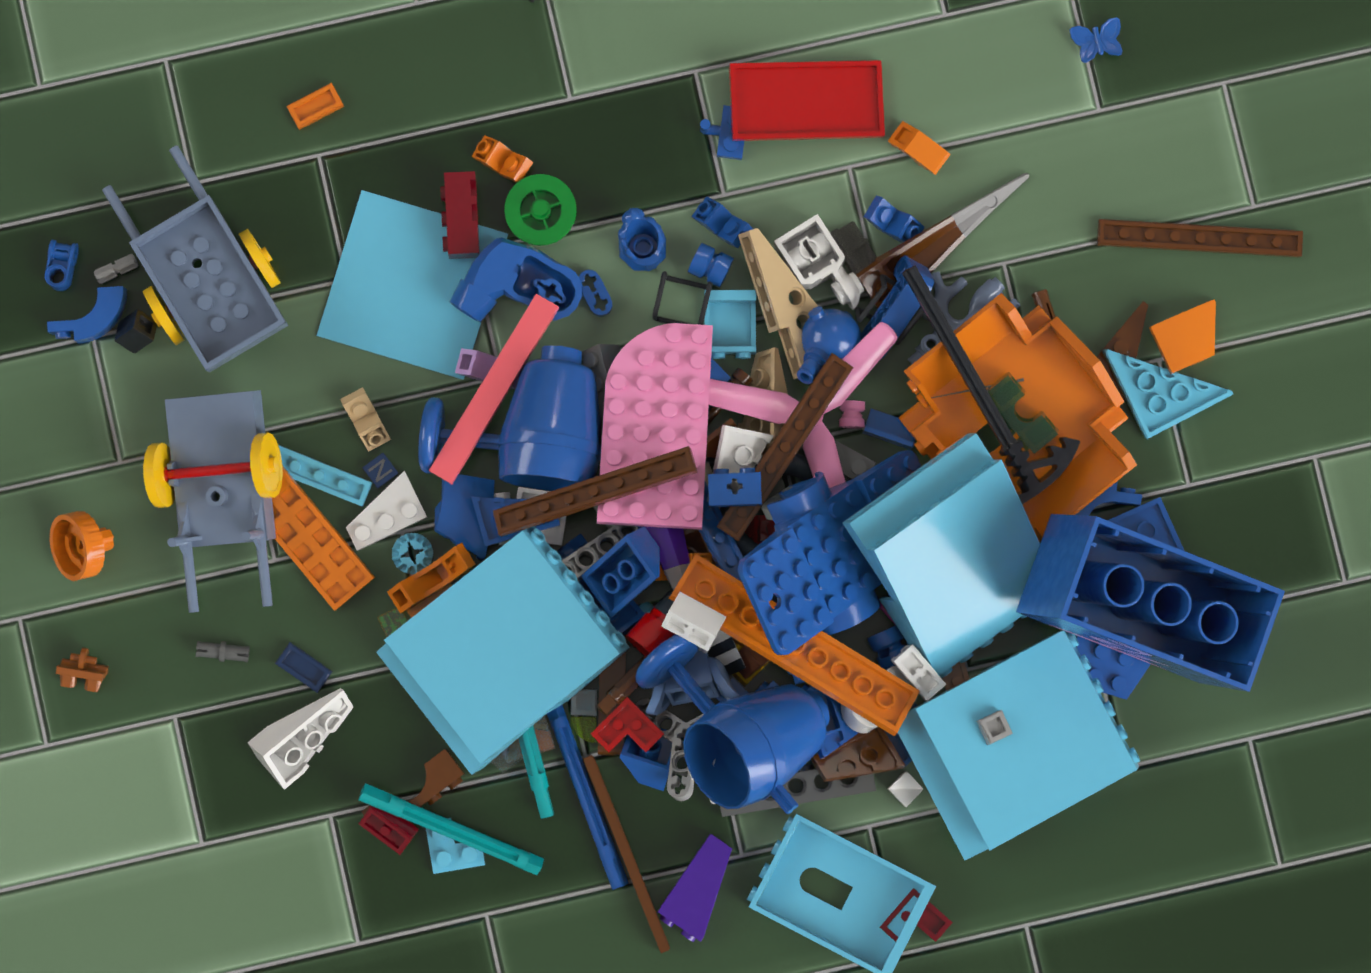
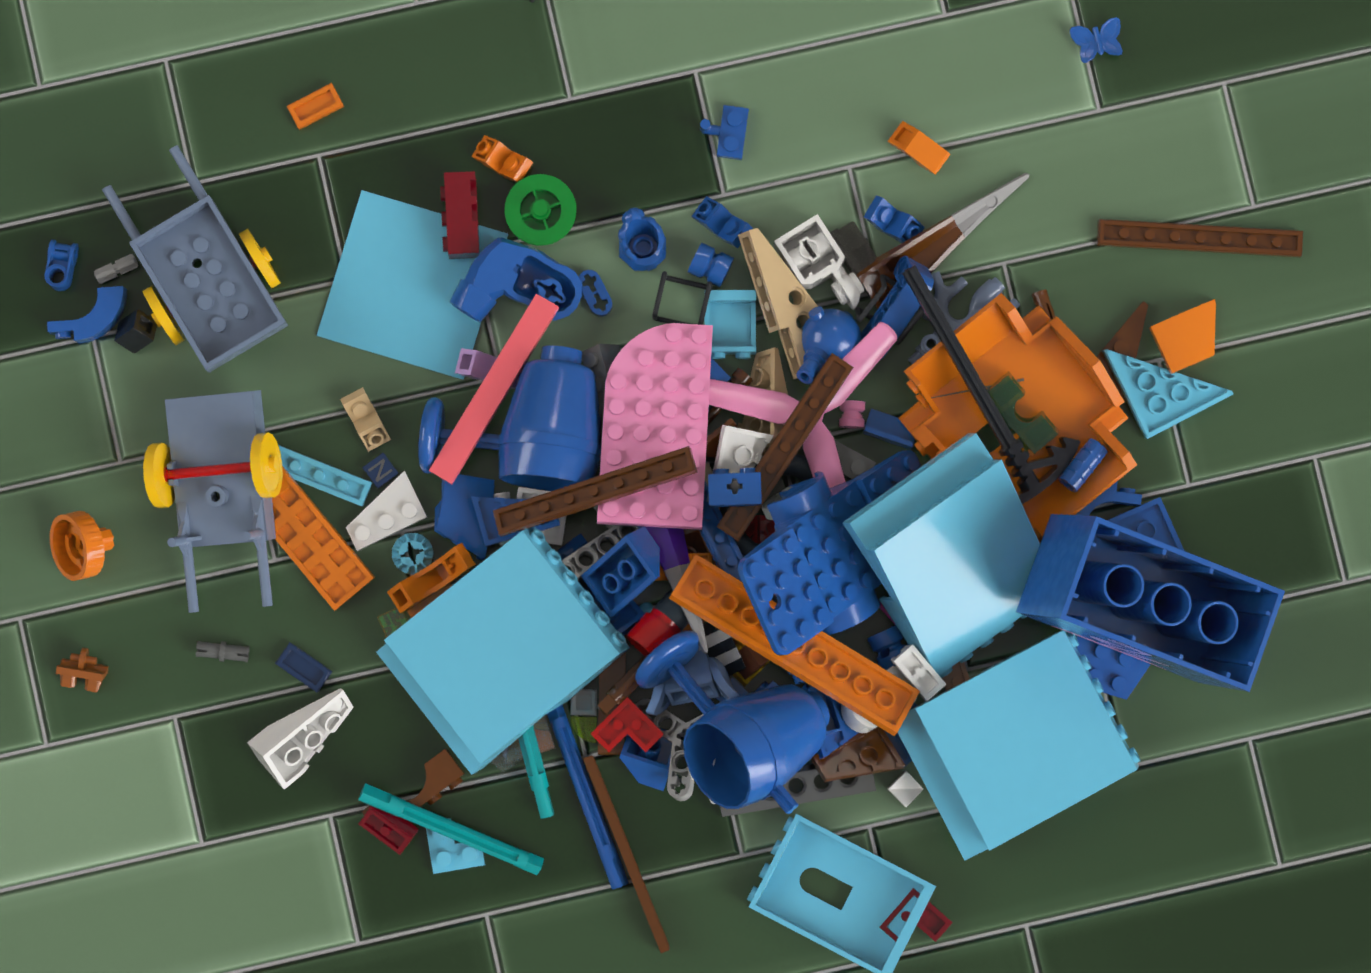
(693, 621): white hinge -> none
(696, 891): dark purple slope -> none
(806, 100): red tile -> none
(994, 727): light grey tile -> none
(1082, 465): none -> blue axle

